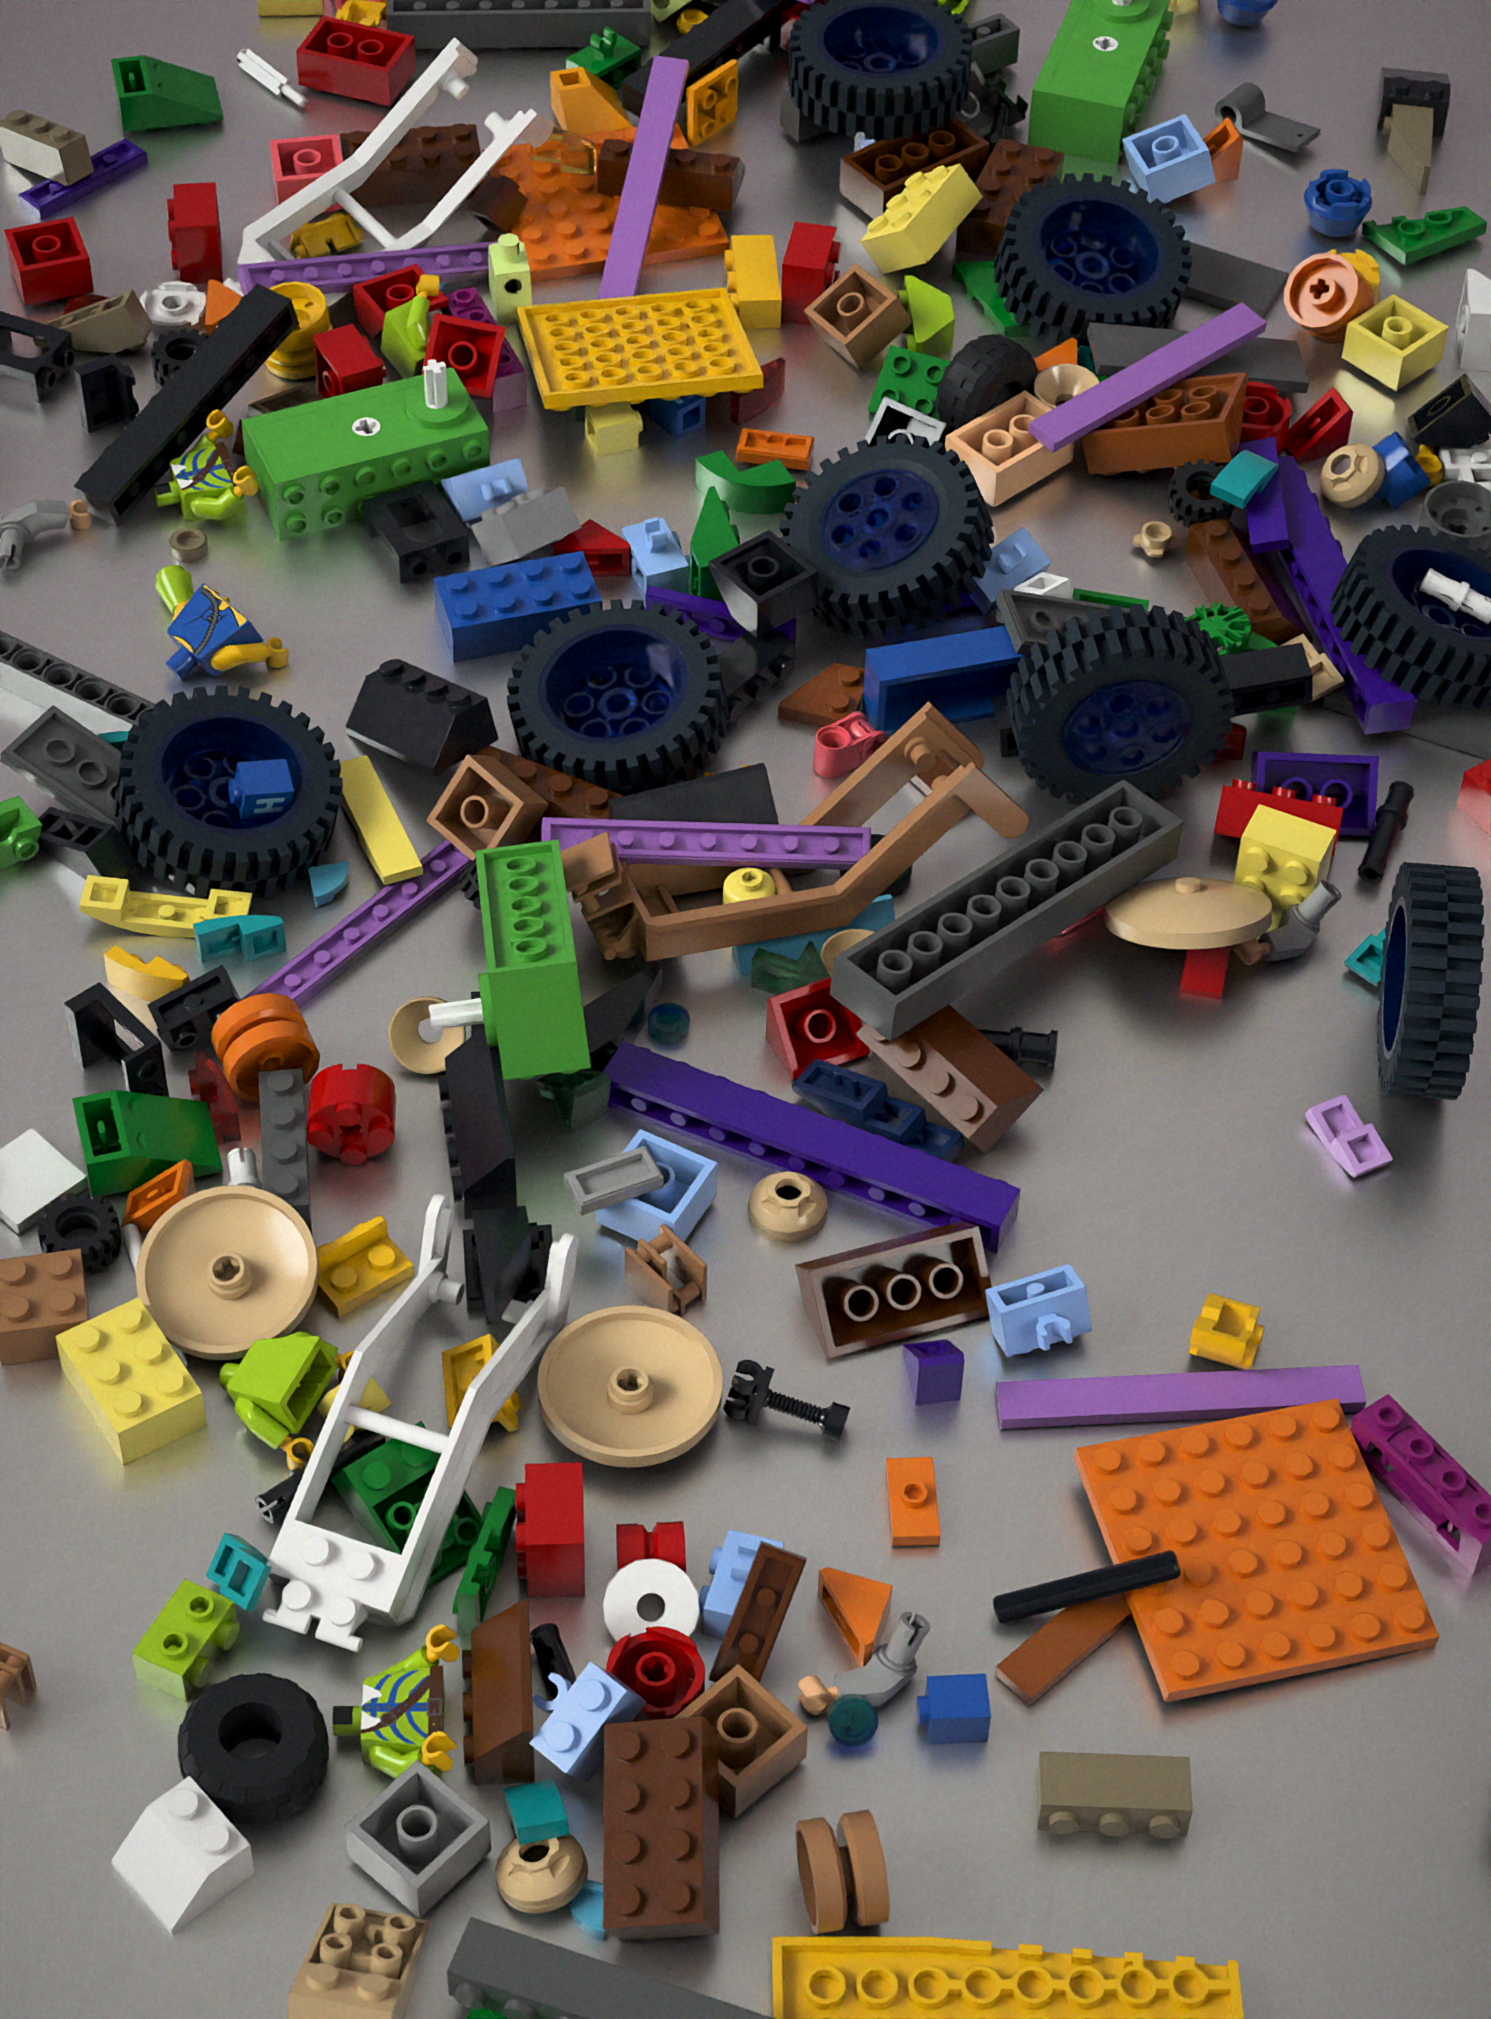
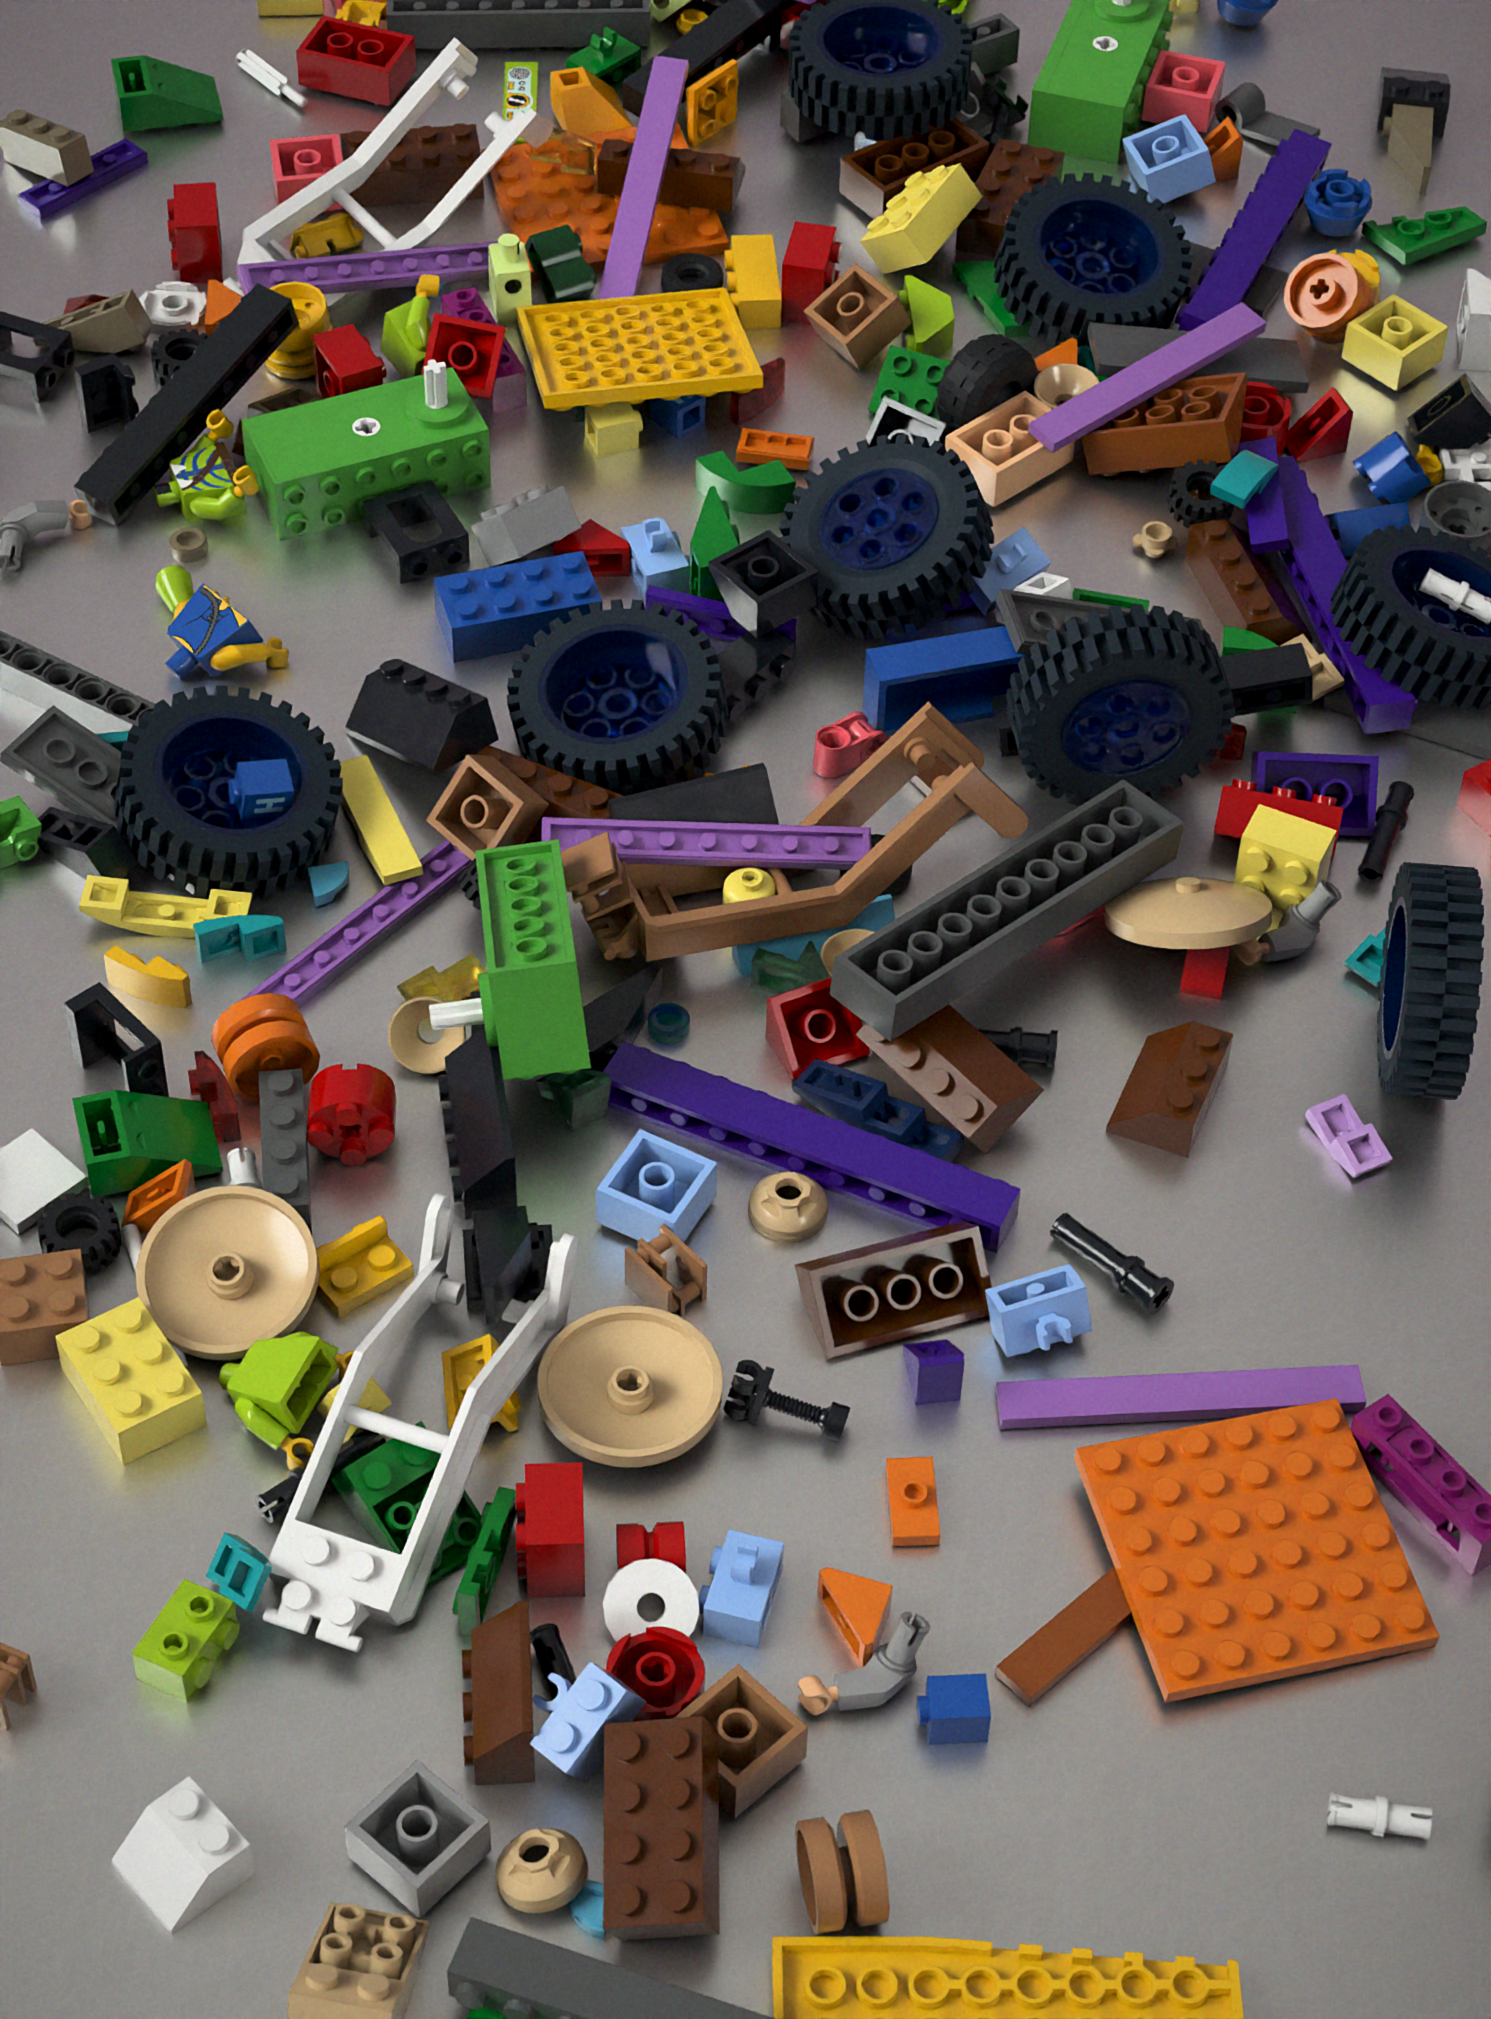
(49, 261): red brick -> none
(193, 1008): black bracket -> none
(248, 1709): black tyre -> none
(387, 292): red slope -> none
(404, 1711): torso -> none
(450, 984): none -> clear yellow slope
(483, 489): light blue brick -> none
(497, 204): reddish brown brick -> none
(520, 90): none -> tile
(536, 1811): teal slope -> none
(559, 265): none -> dark green brick
(613, 1180): light grey tile -> none
(692, 265): none -> black tyre
(759, 1612): reddish brown tile -> none
(825, 697): dark orange wing -> none
(852, 1720): tile -> none
(1087, 1586): black axle -> none
(1113, 1794): dark tan brick -> none
(1126, 1272): none -> black pin
(1172, 1087): none -> reddish brown slope
(1183, 86): none -> coral brick
(1223, 627): green wheel -> none
(1227, 1332): yellow cylinder -> none
(1255, 230): none -> dark purple brick
(1356, 524): none -> blue panel
(1358, 482): tan piece -> none
(1380, 1816): none -> white pin

